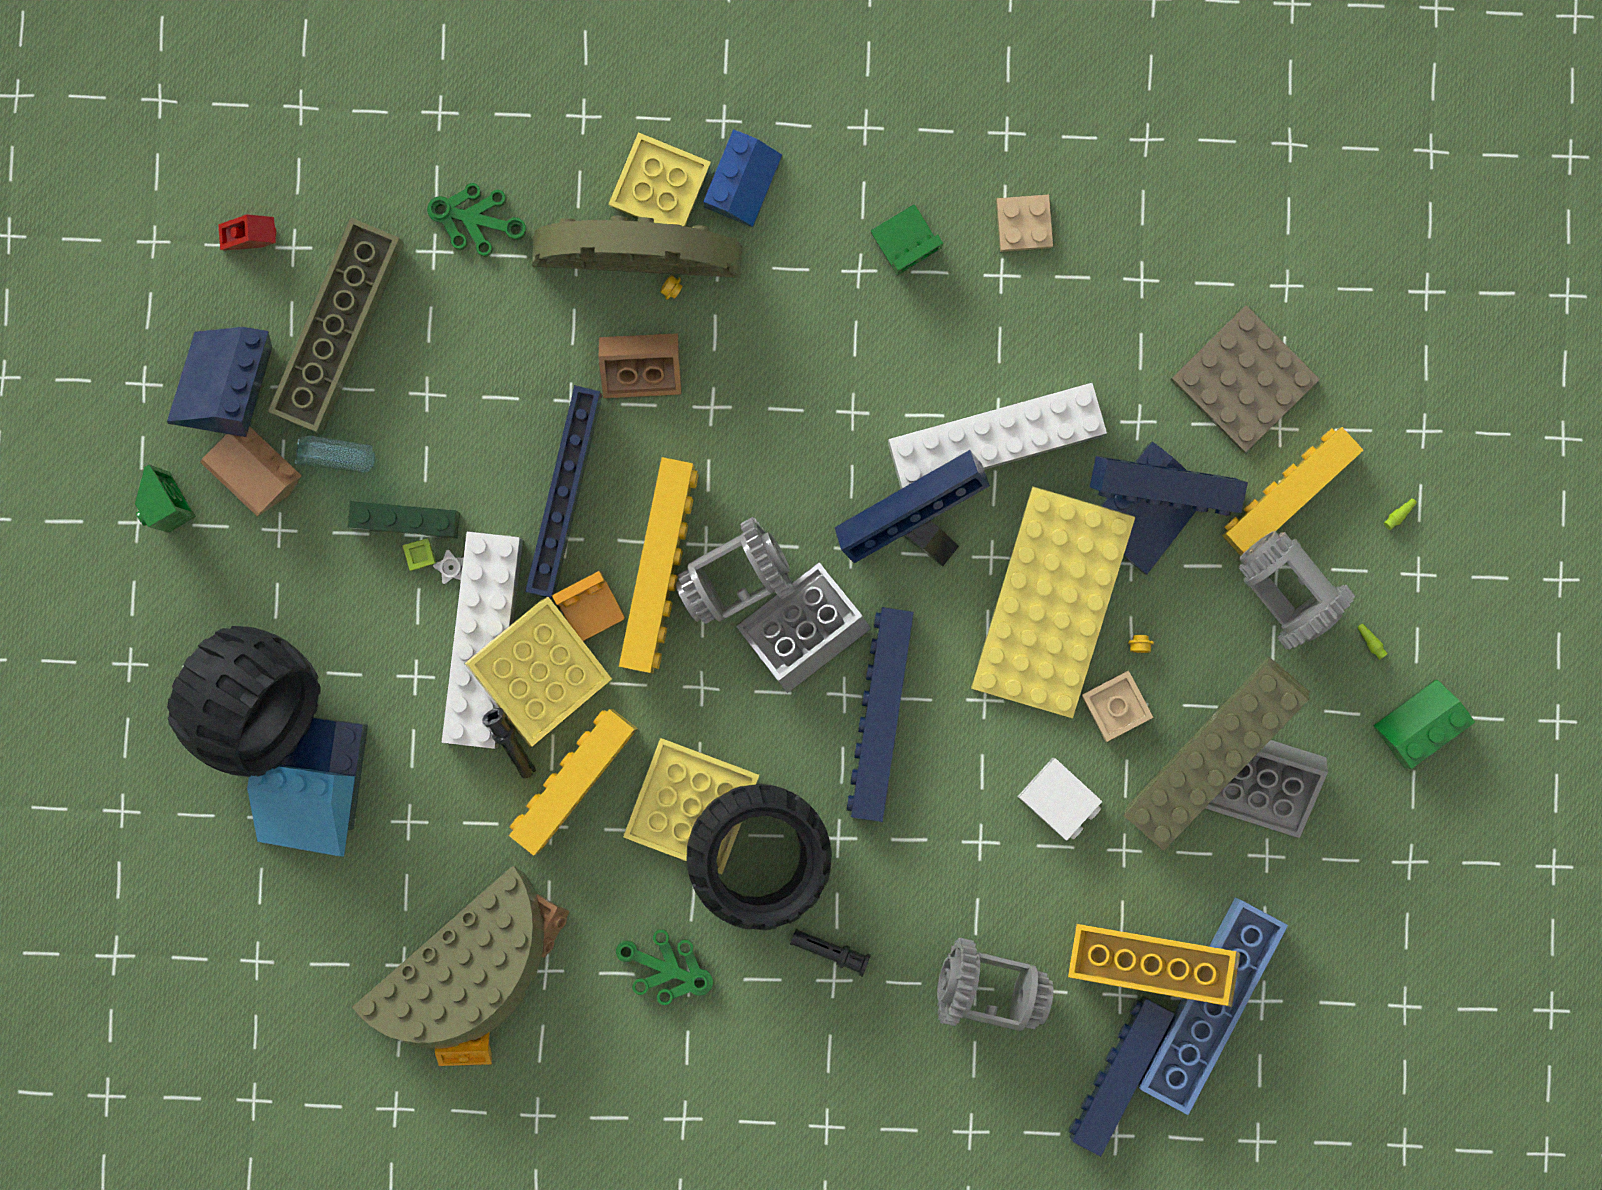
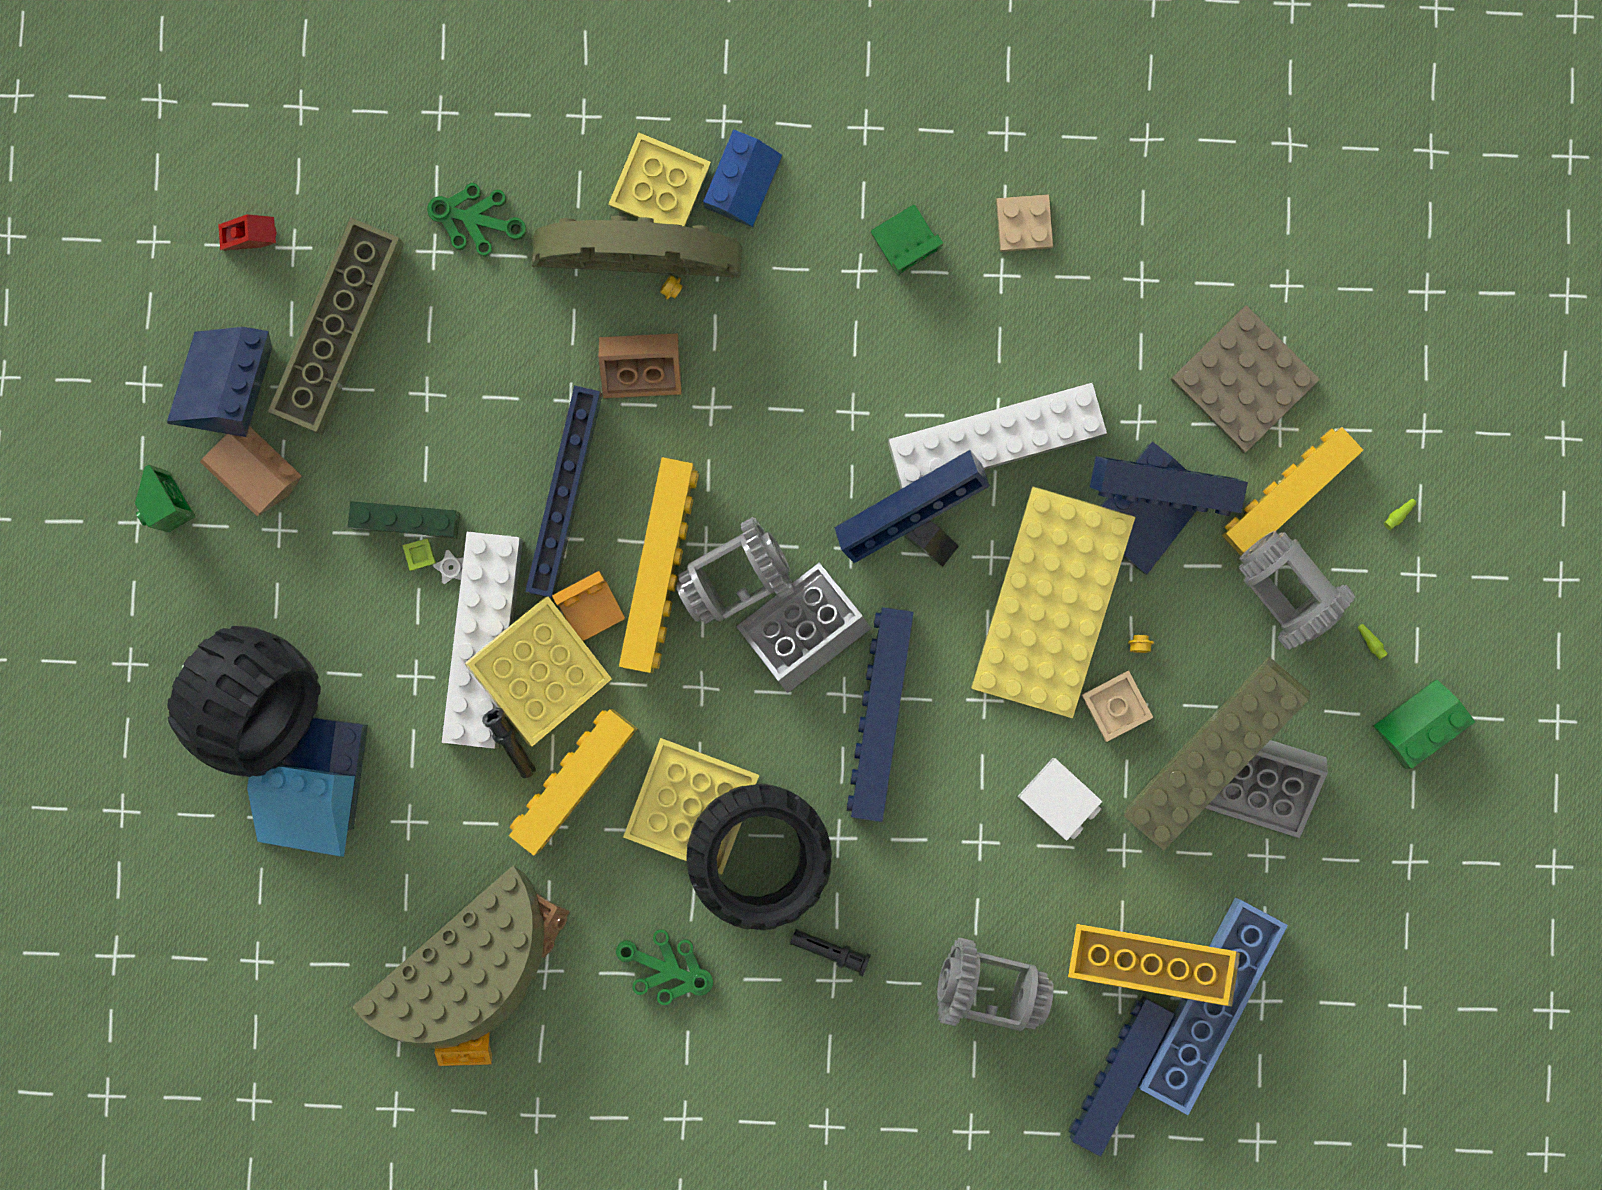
(334, 454): clear light blue slope -> none

